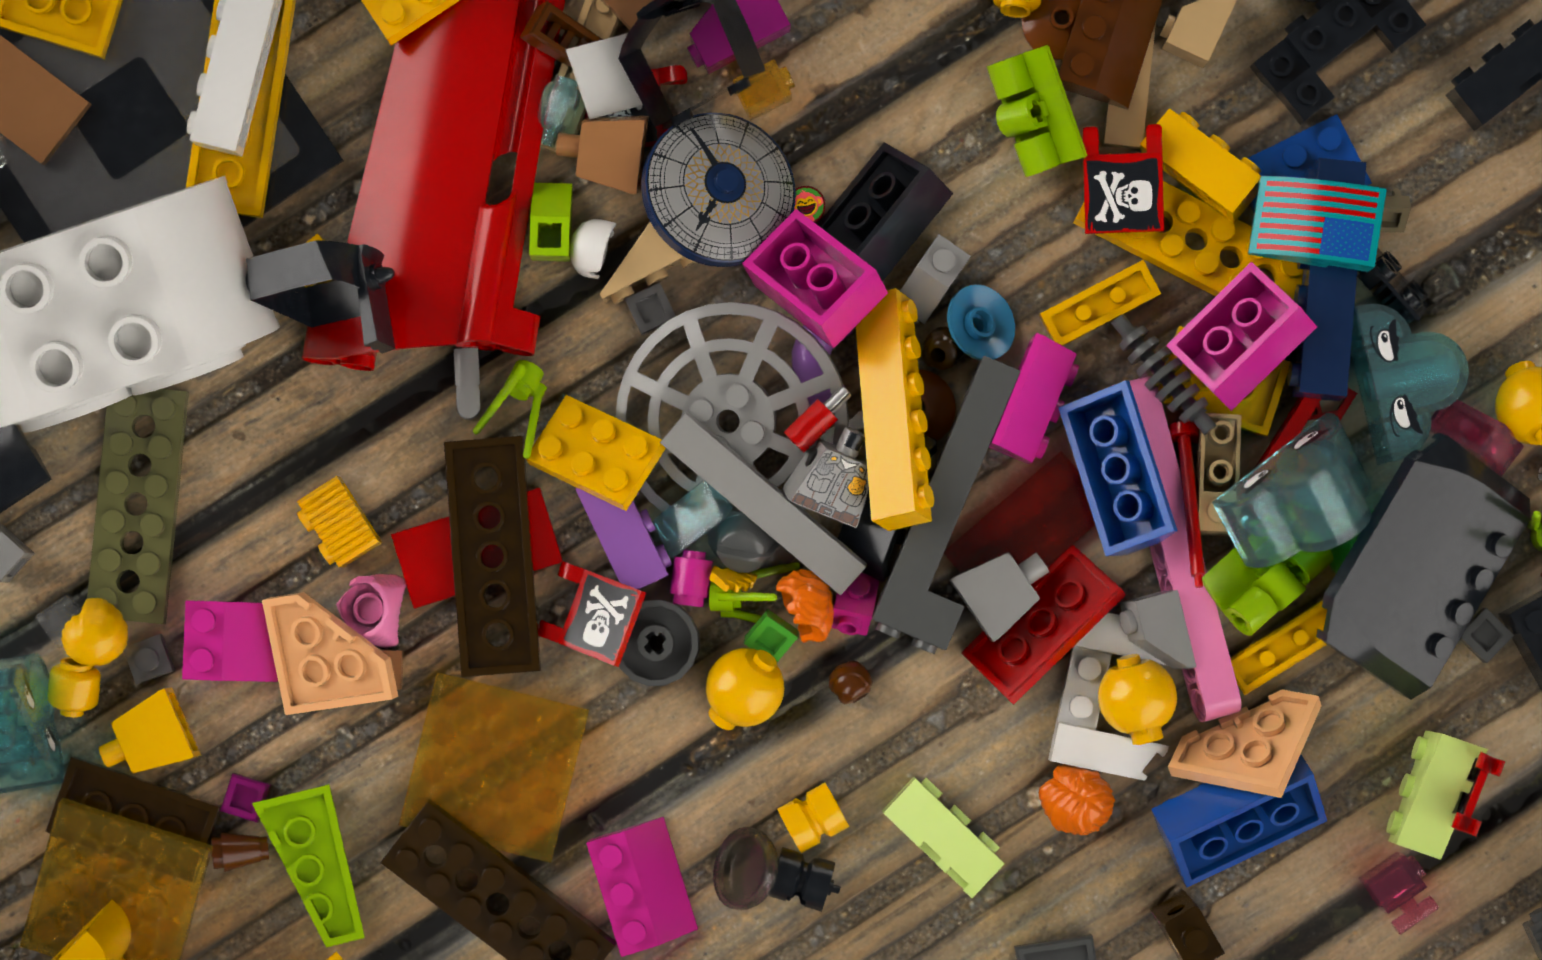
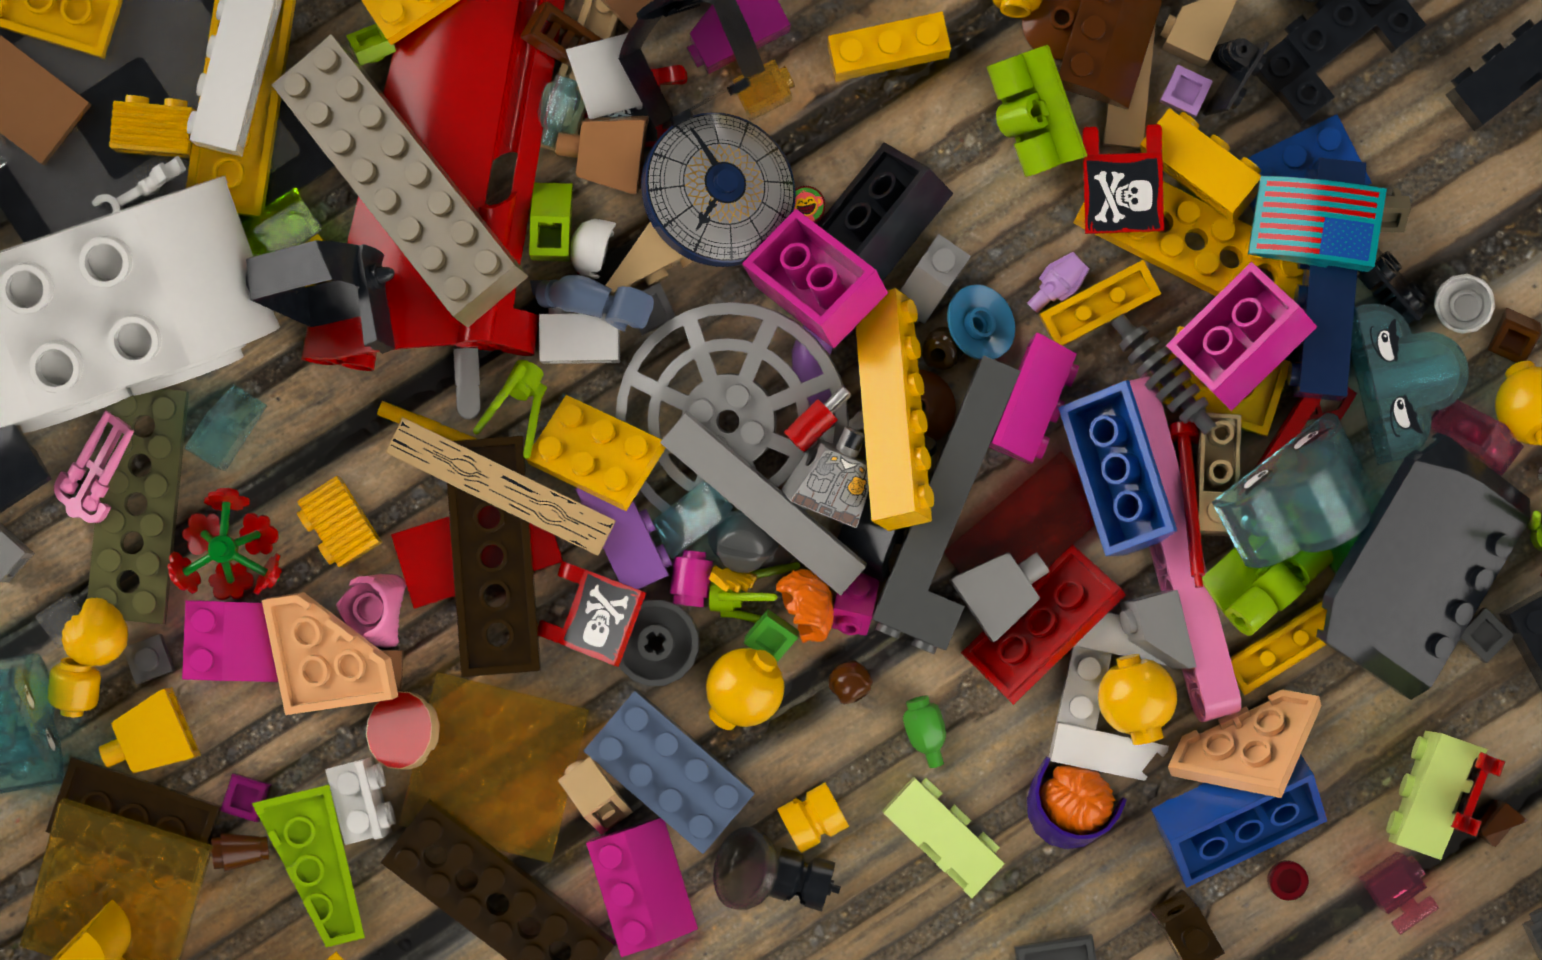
(67, 482): none -> bright pink piece
(151, 127): none -> yellow brick
(158, 176): none -> white piece
(210, 536): none -> red plant
(226, 428): none -> clear light blue slope
(282, 224): none -> clear neon green brick
(360, 800): none -> white bracket
(369, 45): none -> lime plate
(396, 413): none -> yellow piece
(399, 181): none -> dark tan brick
(402, 731): none -> tile
(500, 486): none -> tan tile
(577, 339): none -> white brick
(594, 299): none -> sand blue piece
(594, 795): none -> tan slope
(669, 771): none -> sand blue brick
(888, 46): none -> yellow brick
(925, 729): none -> bright green plant
(1049, 831): none -> dark purple piece
(1059, 281): none -> lavender piece
(1186, 91): none -> lavender tile
(1240, 61): none -> black hinge
(1288, 880): none -> dark red tile
(1464, 303): none -> white hair
(1498, 821): none -> reddish brown slope
(1515, 336): none -> reddish brown slope

